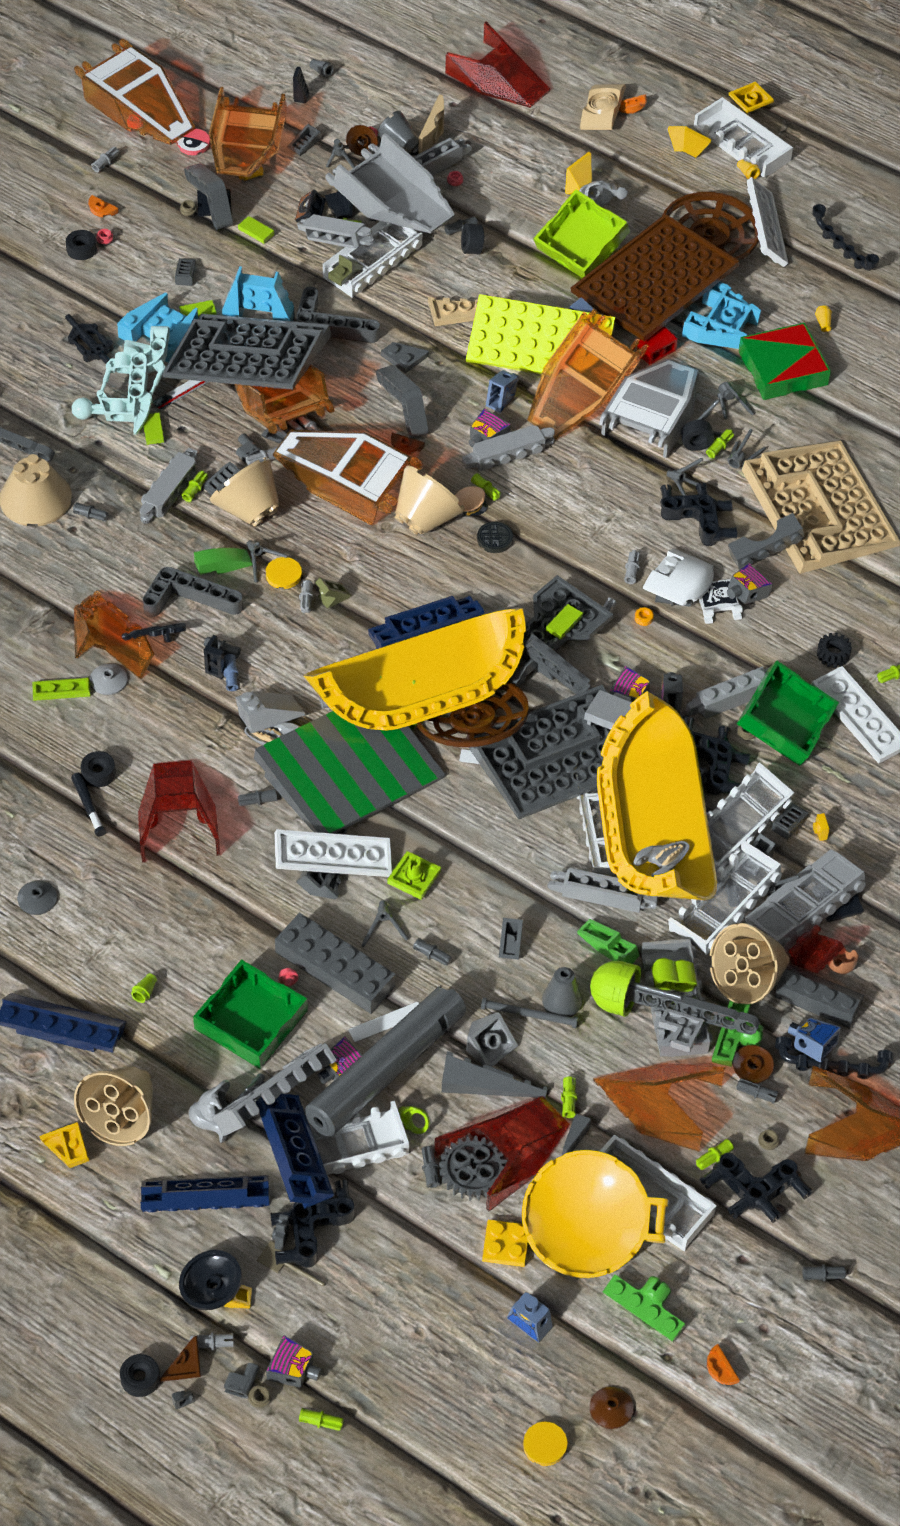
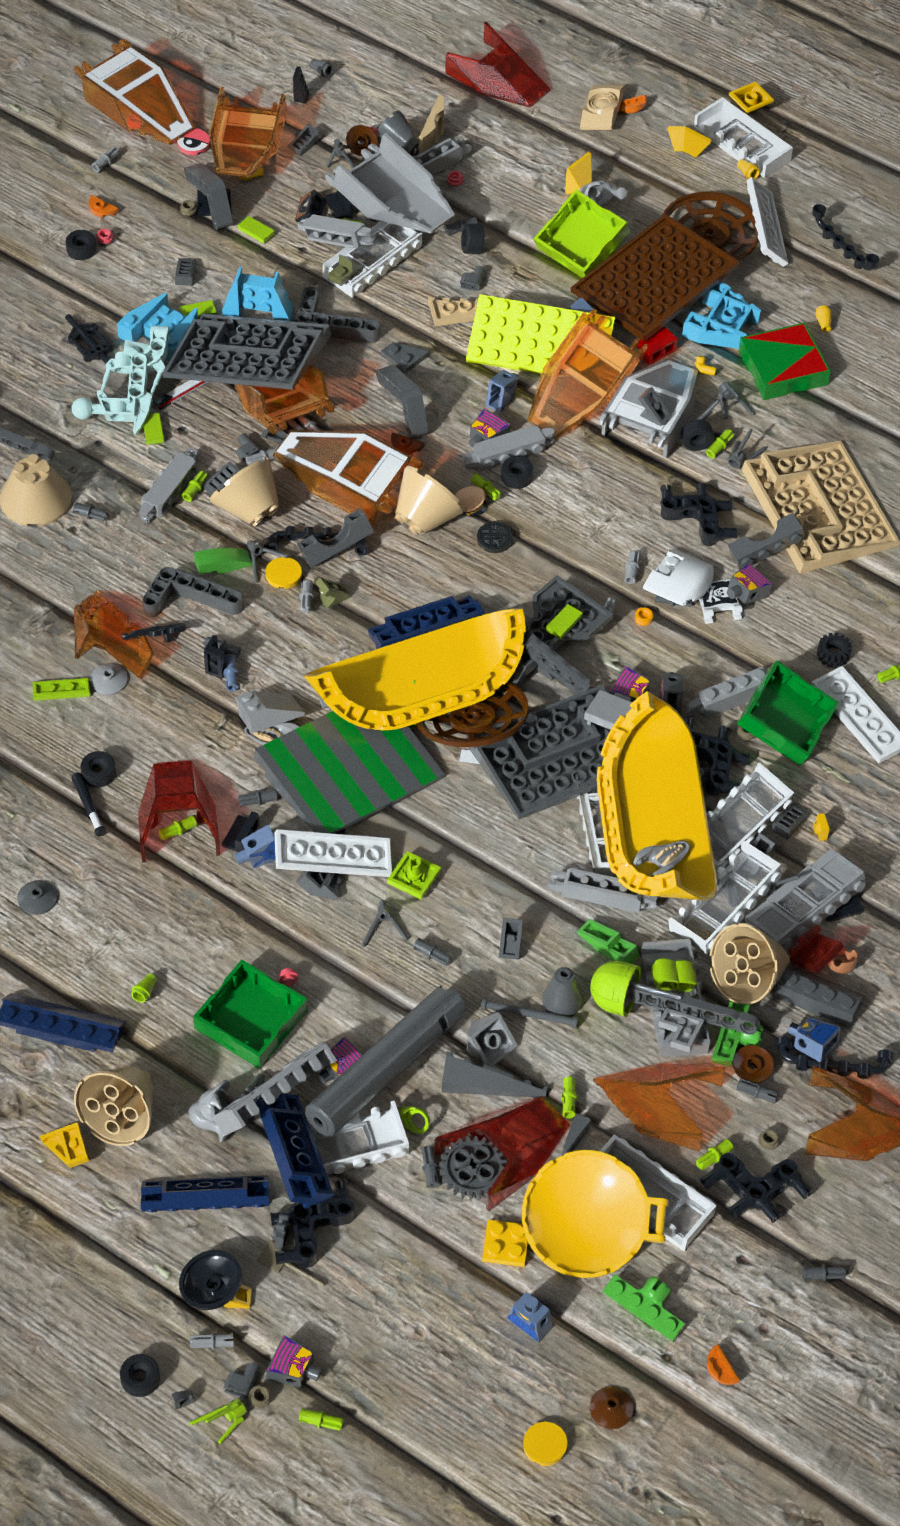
(177, 828): none -> lime axle
(185, 1365): reddish brown tile -> none
(232, 1411): none -> lime plant
(239, 830): none -> black panel
(258, 848): none -> sand blue torso
(290, 534): none -> black bar
(335, 963): dark grey brick -> none
(355, 528): none -> dark grey arch
(381, 1023): white sticker -> none
(472, 281): none -> dark grey piece
(513, 480): none -> black tyre
(654, 407): none -> dark grey slope
(679, 476): dark grey plant -> none
(703, 367): none -> yellow arm

